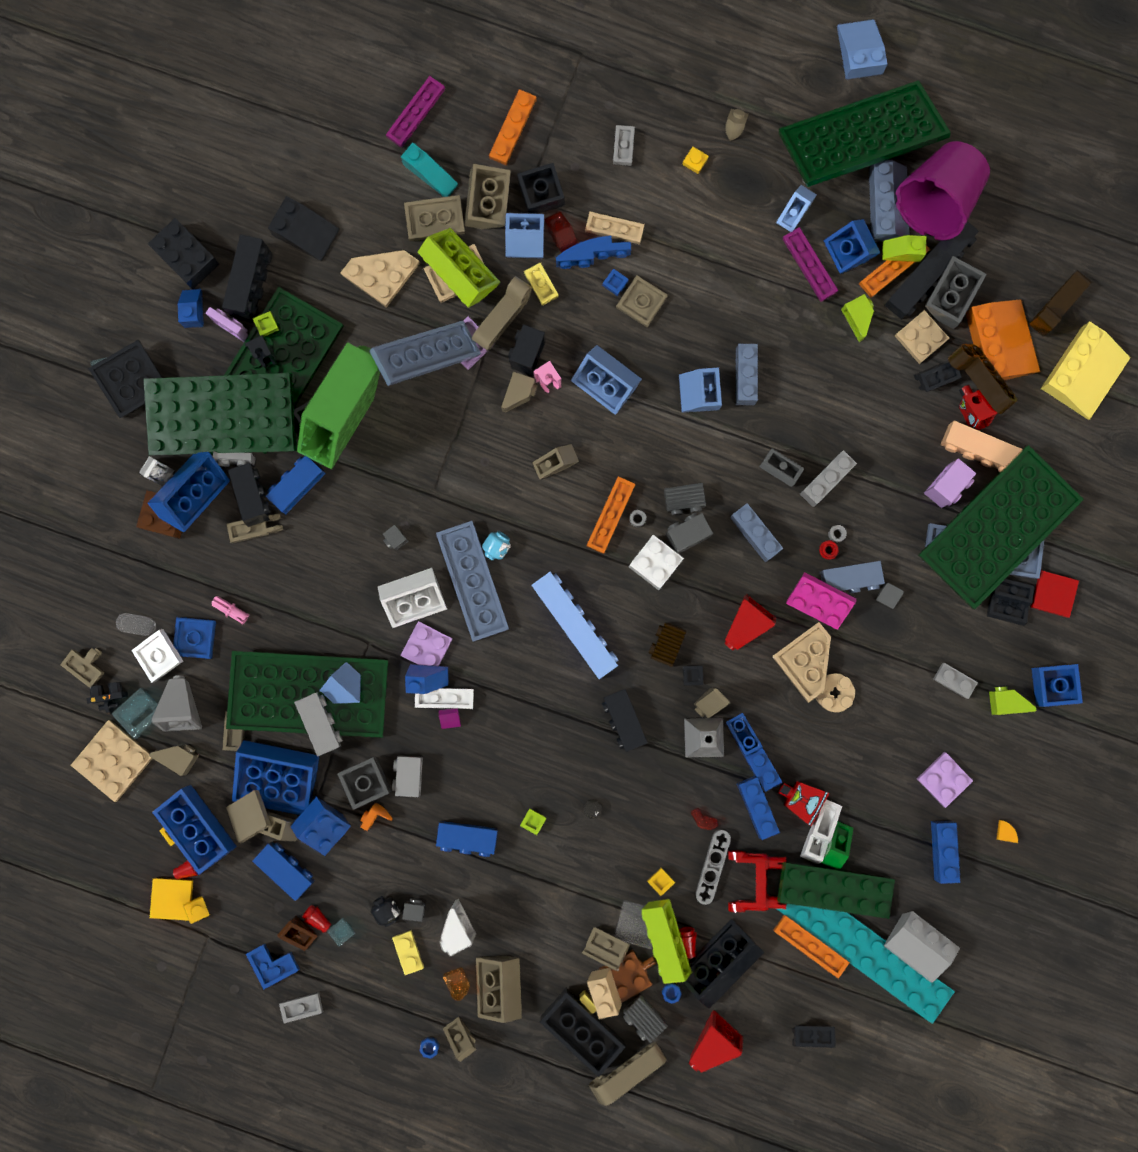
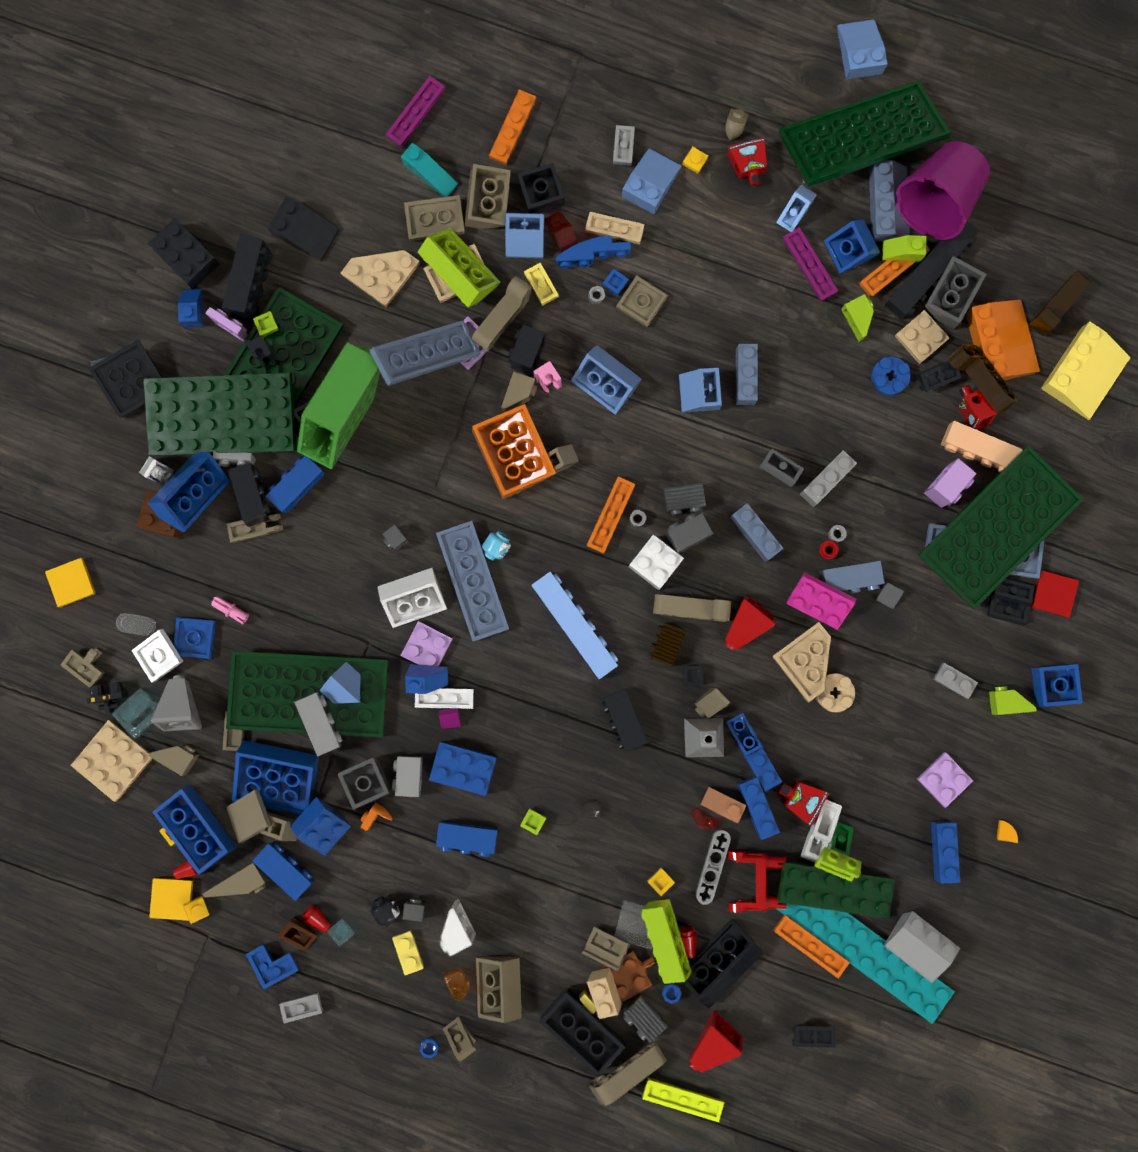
(70, 582): none -> yellow tile
(242, 882): none -> dark tan slope
(463, 768): none -> blue brick
(513, 451): none -> orange slope
(596, 289): none -> light grey axle
(650, 181): none -> medium blue slope
(683, 1099): none -> neon yellow plate
(692, 608): none -> dark tan beam
(723, 804): none -> nougat slope
(749, 160): none -> red torso
(838, 864): none -> lime bracket
(897, 384): none -> blue plate

